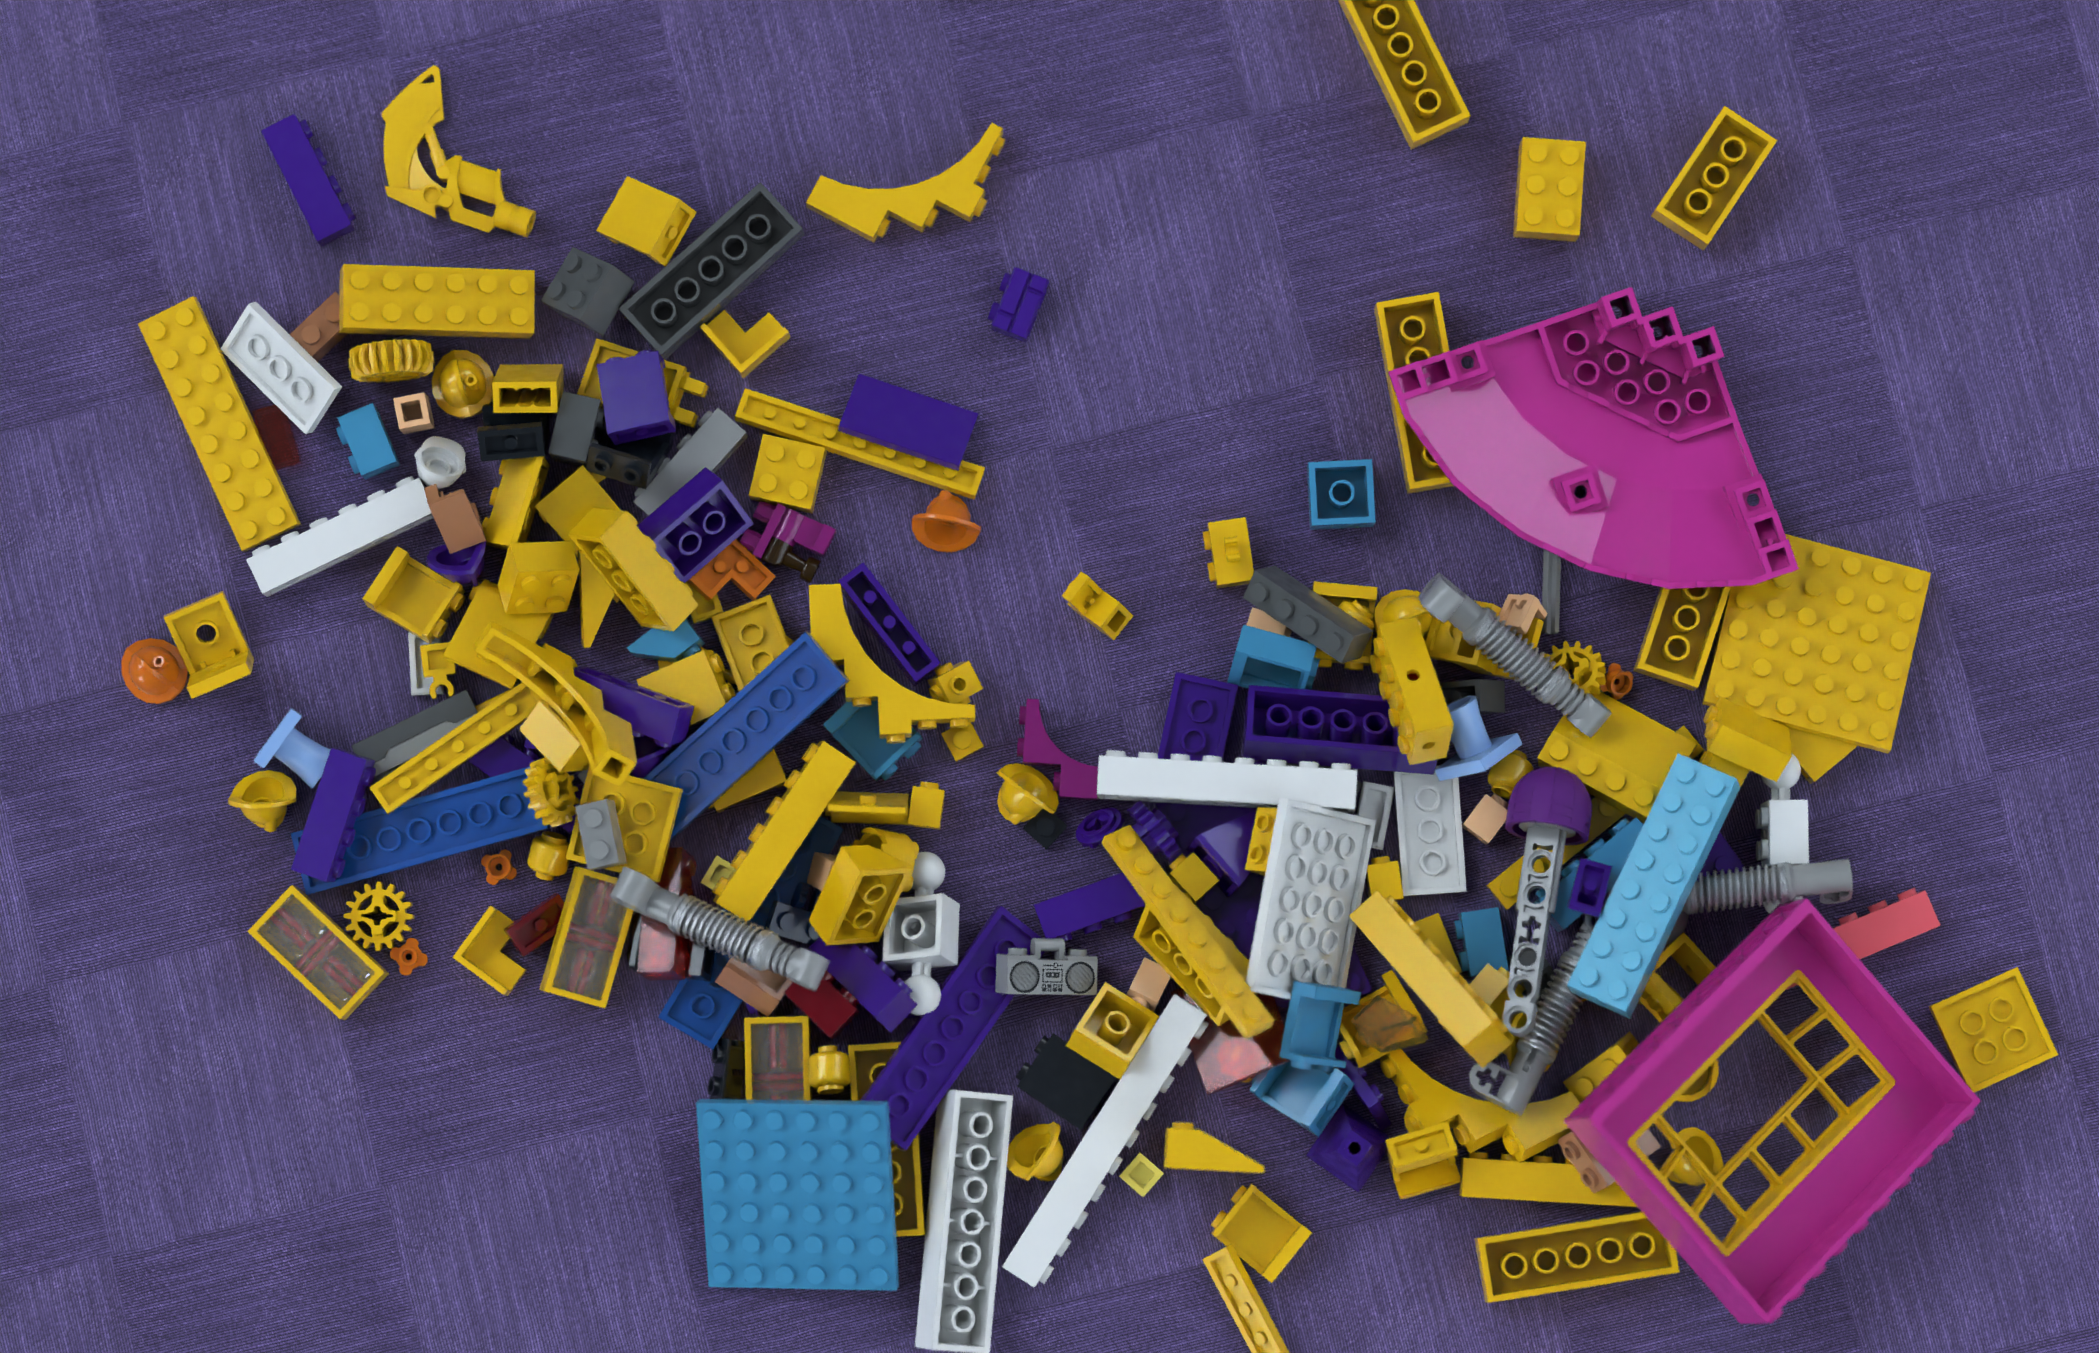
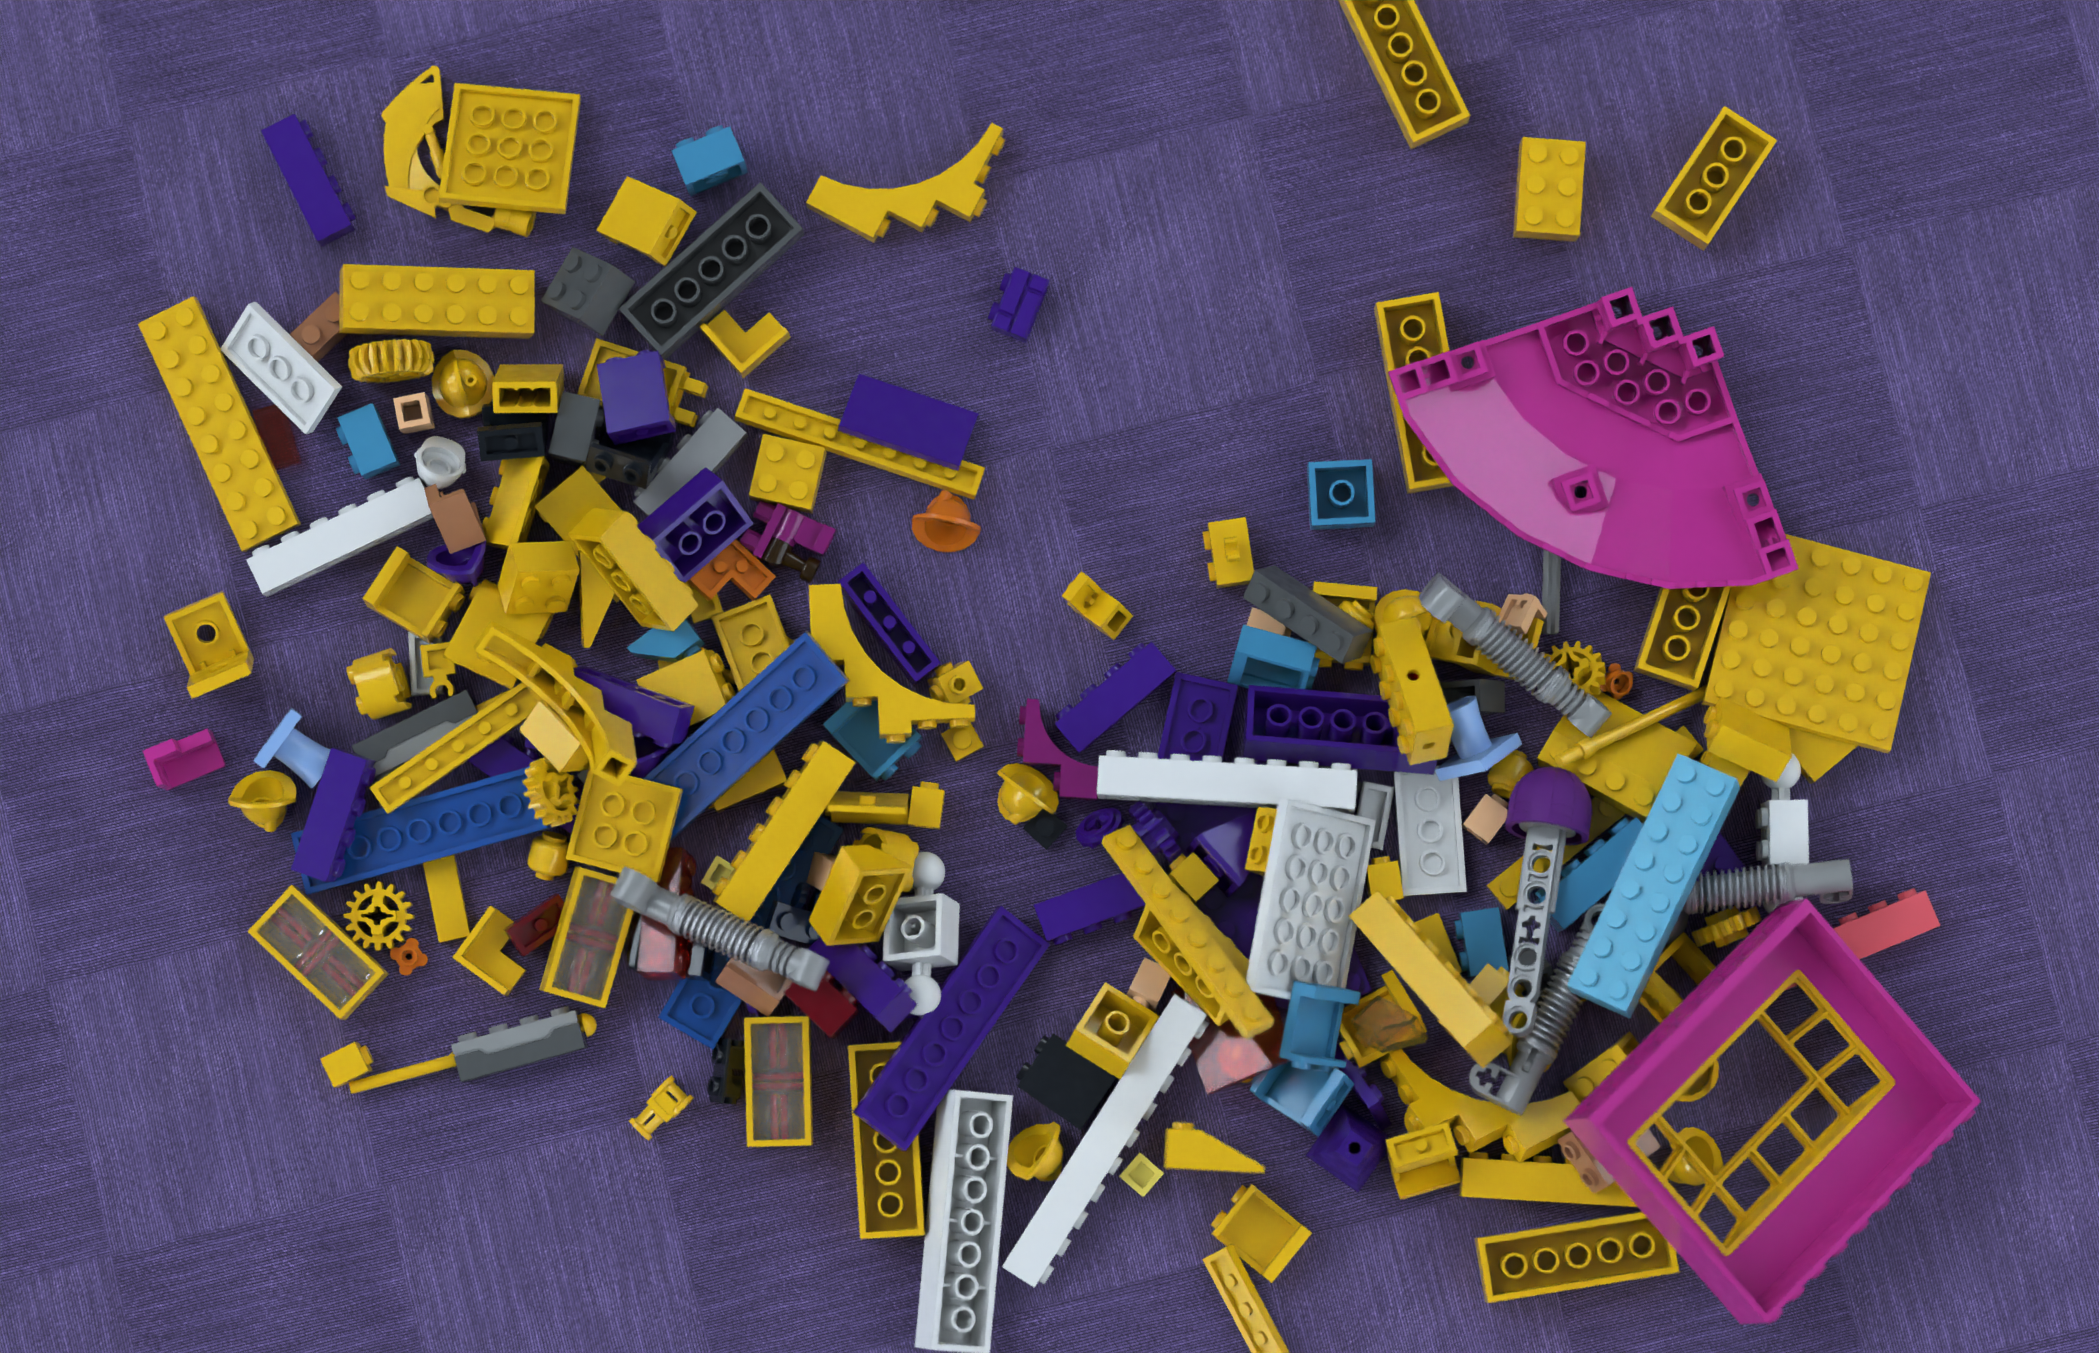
(154, 670): orange helmet -> none
(184, 760): none -> dark pink panel
(347, 1064): none -> yellow brick
(380, 684): none -> yellow brick
(446, 899): none -> yellow tile
(490, 863): orange plate -> none
(499, 1050): none -> piece
(509, 148): none -> yellow plate
(601, 834): light grey brick -> none
(662, 1106): none -> yellow connector
(709, 160): none -> dark azure brick
(798, 1194): dark azure plate -> none
(829, 1070): yellow head -> none
(1031, 974): light grey piece -> none
(1115, 697): none -> dark purple brick
(1587, 747): none -> yellow bar
(1589, 887): dark purple slope -> none
(1726, 926): none -> yellow gear
(1993, 1030): yellow plate -> none

